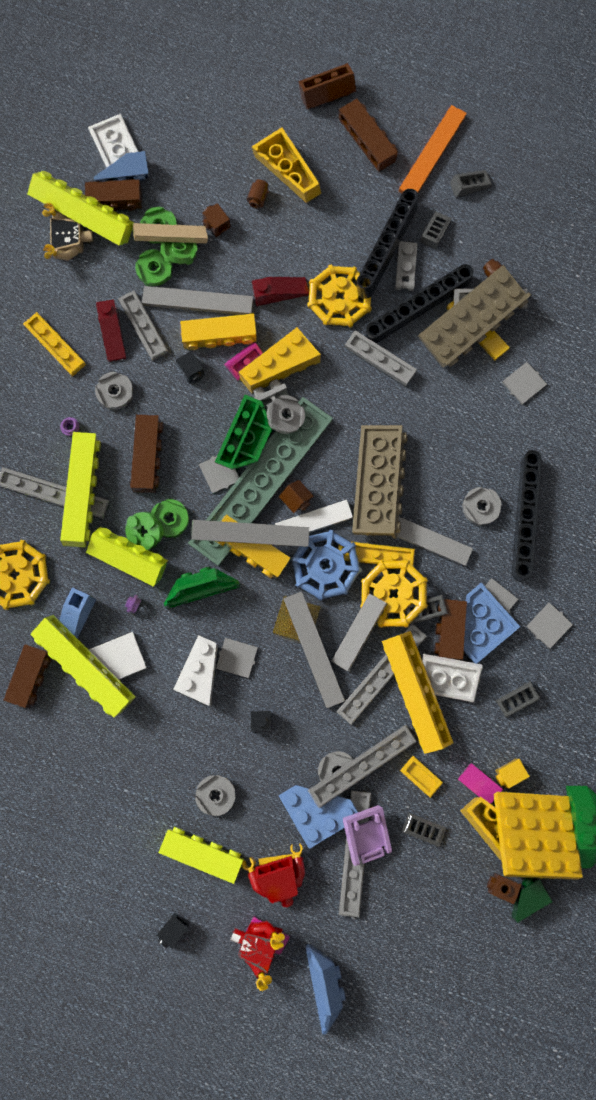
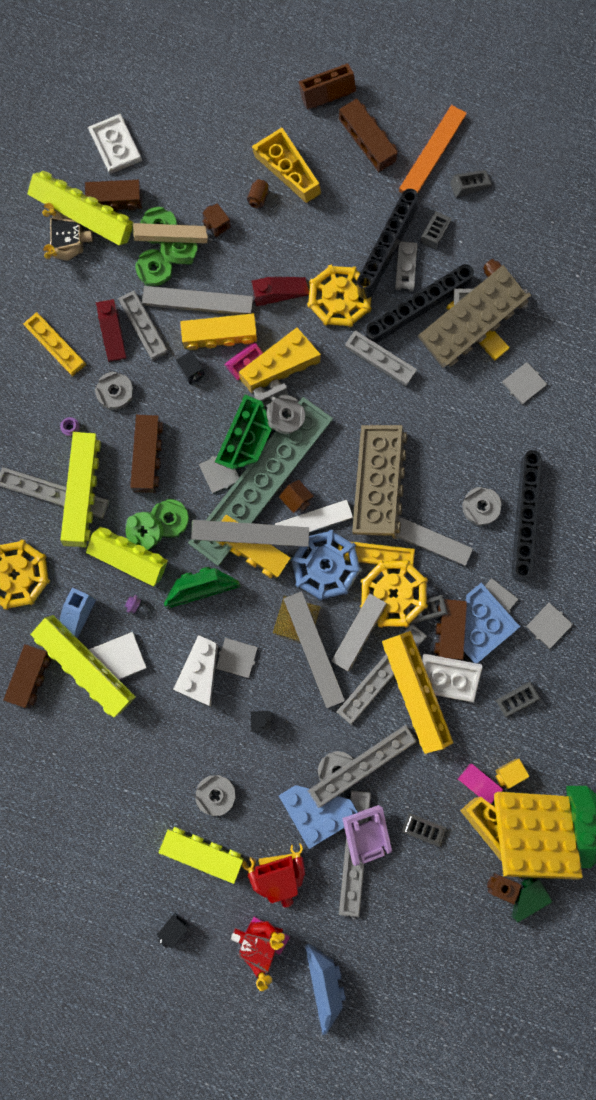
(127, 167): medium blue slope -> none
(421, 776): yellow tile -> none

